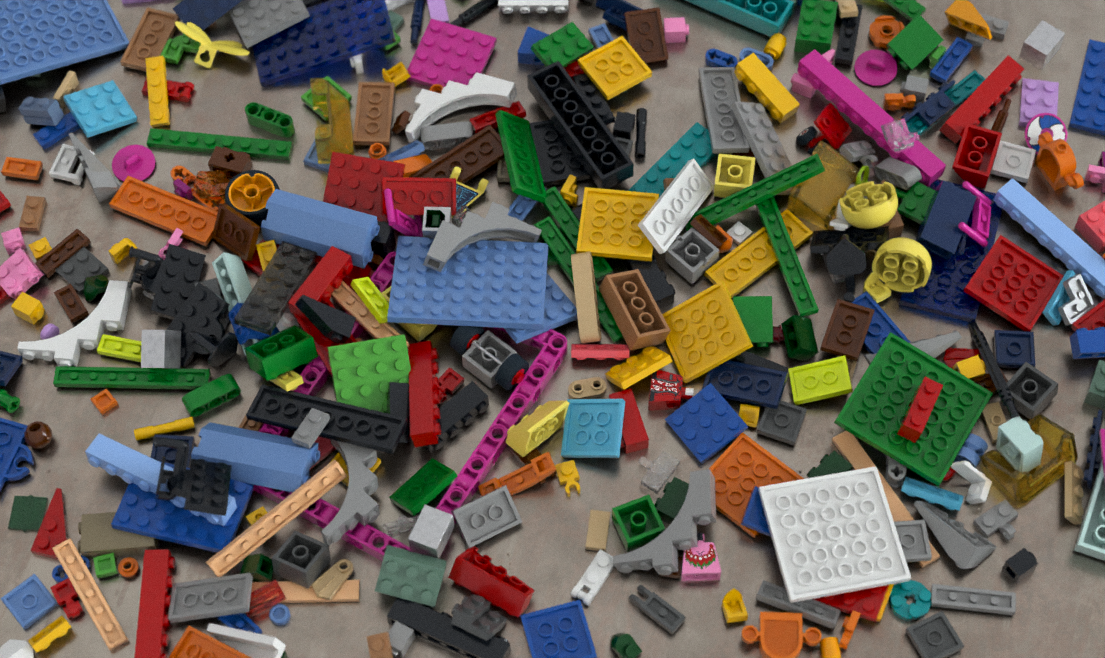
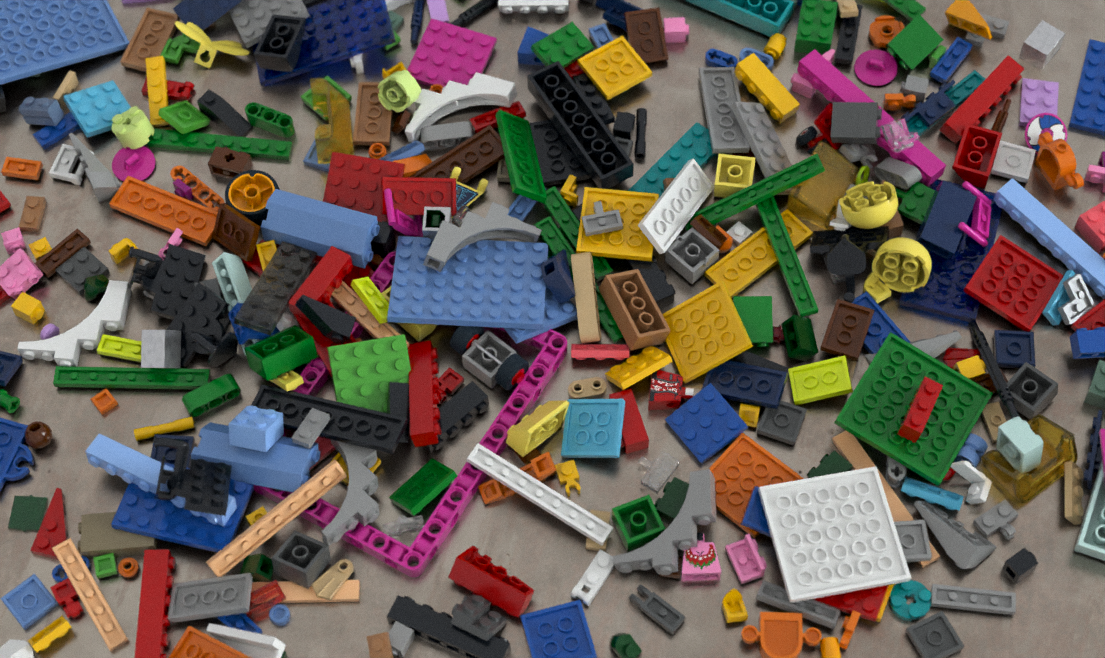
(71, 303): reddish brown plate -> none
(132, 128): none -> yellowish green brick
(184, 117): none -> bright green plate
(204, 182): clear orange plate -> none
(223, 114): none -> black slope
(256, 428): none -> light blue brick
(280, 43): none -> black slope
(398, 91): none -> yellowish green brick
(410, 575): sand green brick -> none
(431, 532): flat silver piece -> none
(486, 516): light grey plate -> none
(540, 494): none -> white plate
(558, 277): none -> dark blue slope
(601, 221): none -> light grey plate
(746, 559): none -> bright pink bracket
(855, 122): none -> dark grey brick

